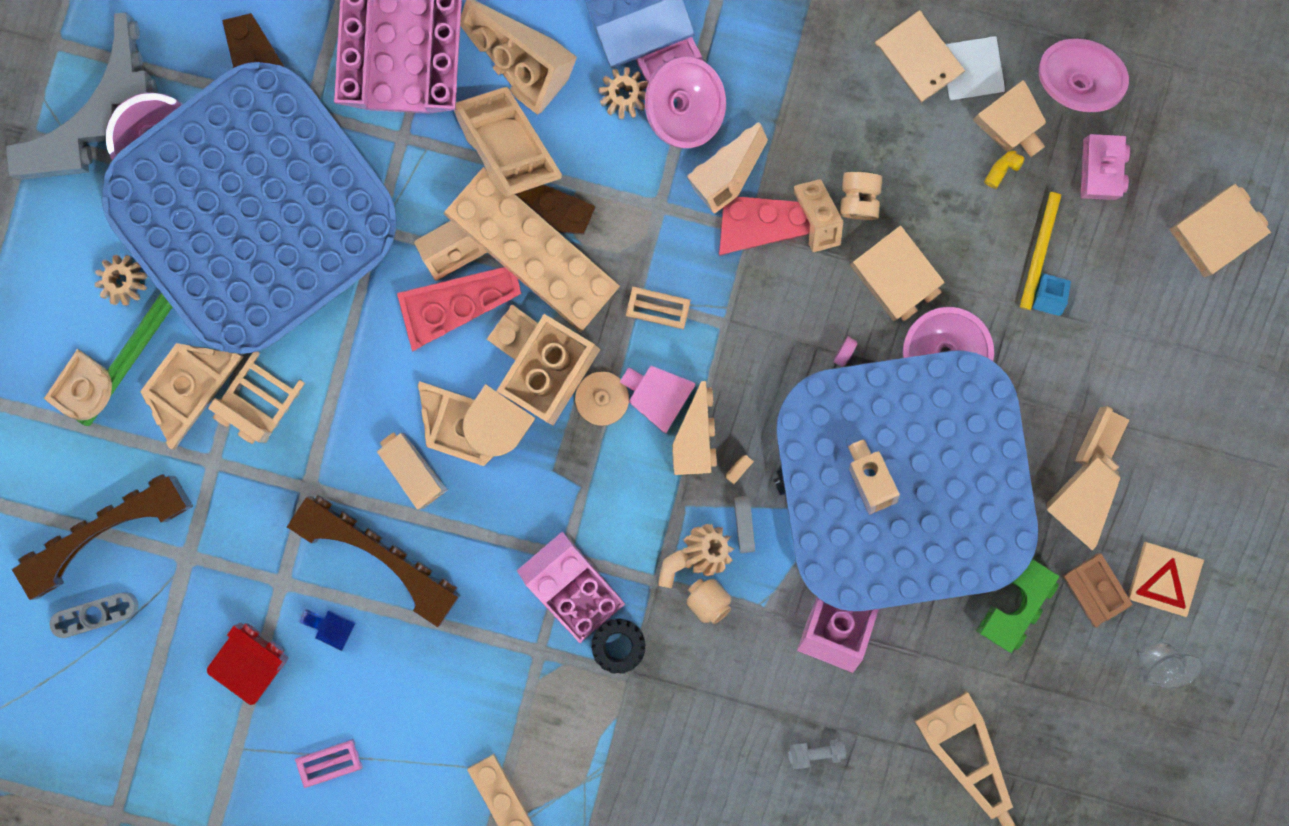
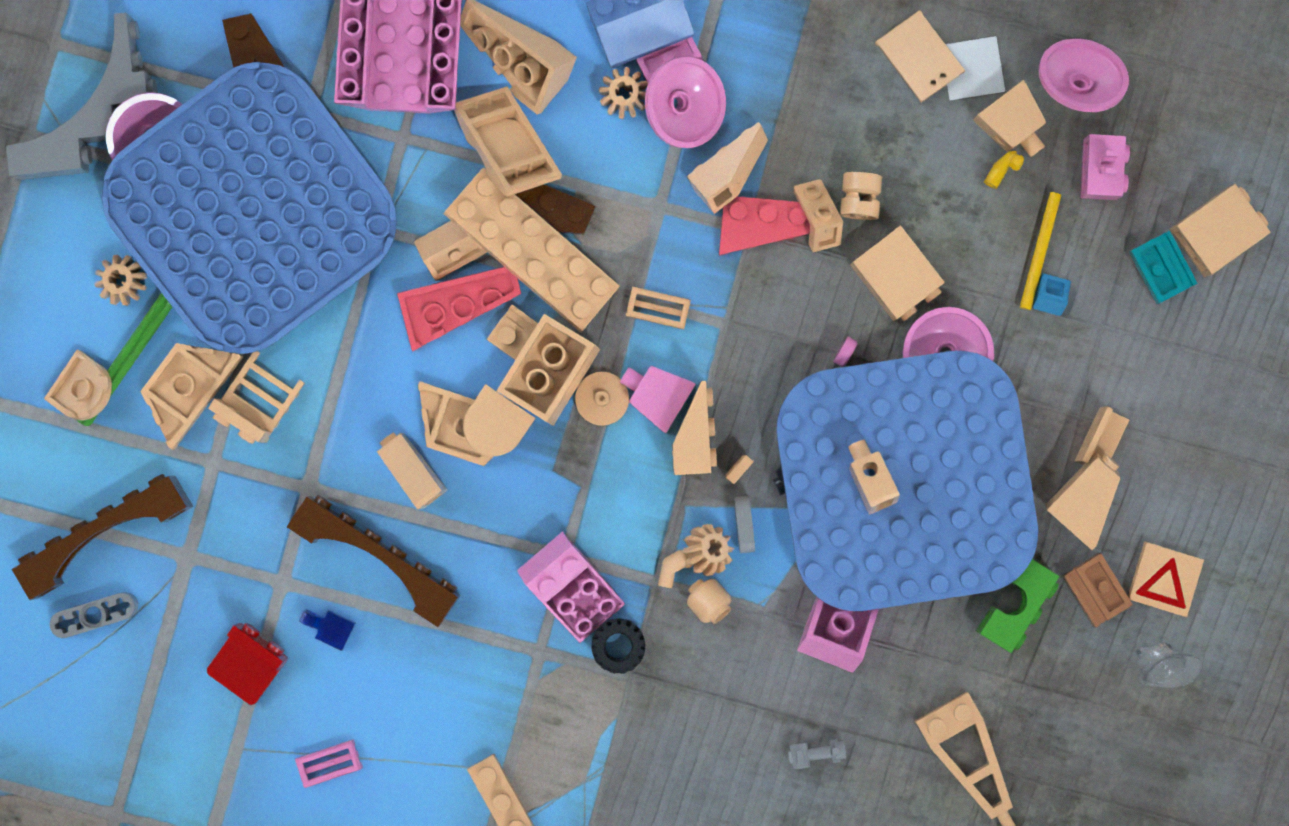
(1163, 267): none -> teal plate

